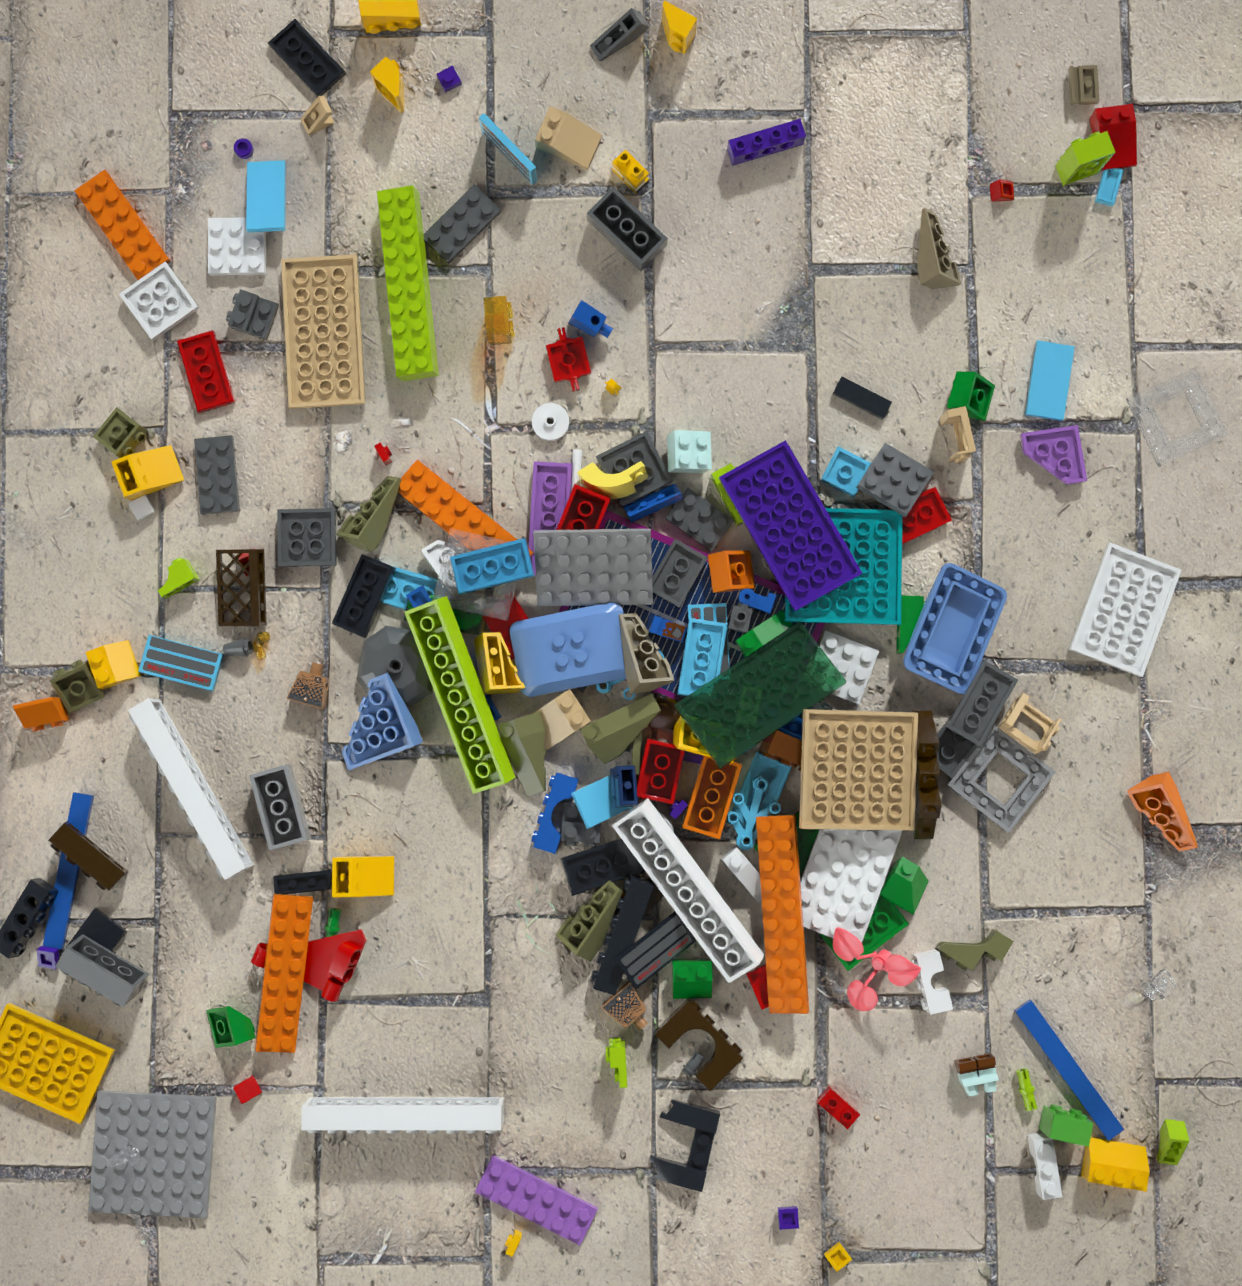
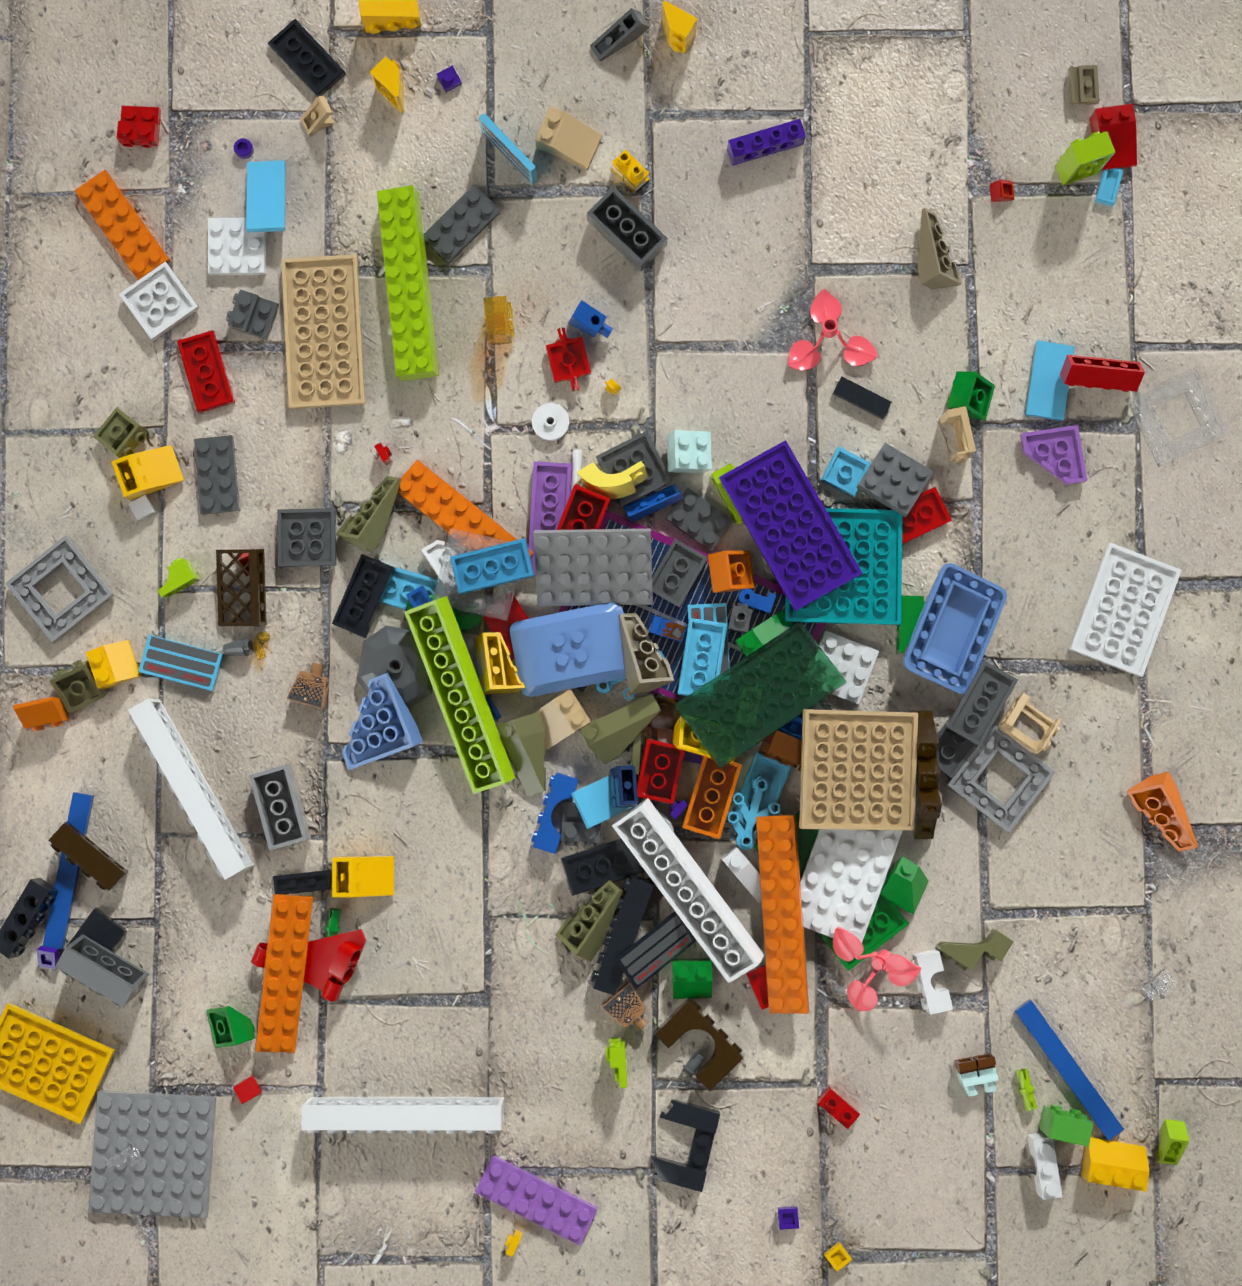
(59, 624): none -> light grey plate
(139, 126): none -> red plate
(827, 310): none -> coral plant
(1102, 373): none -> red brick

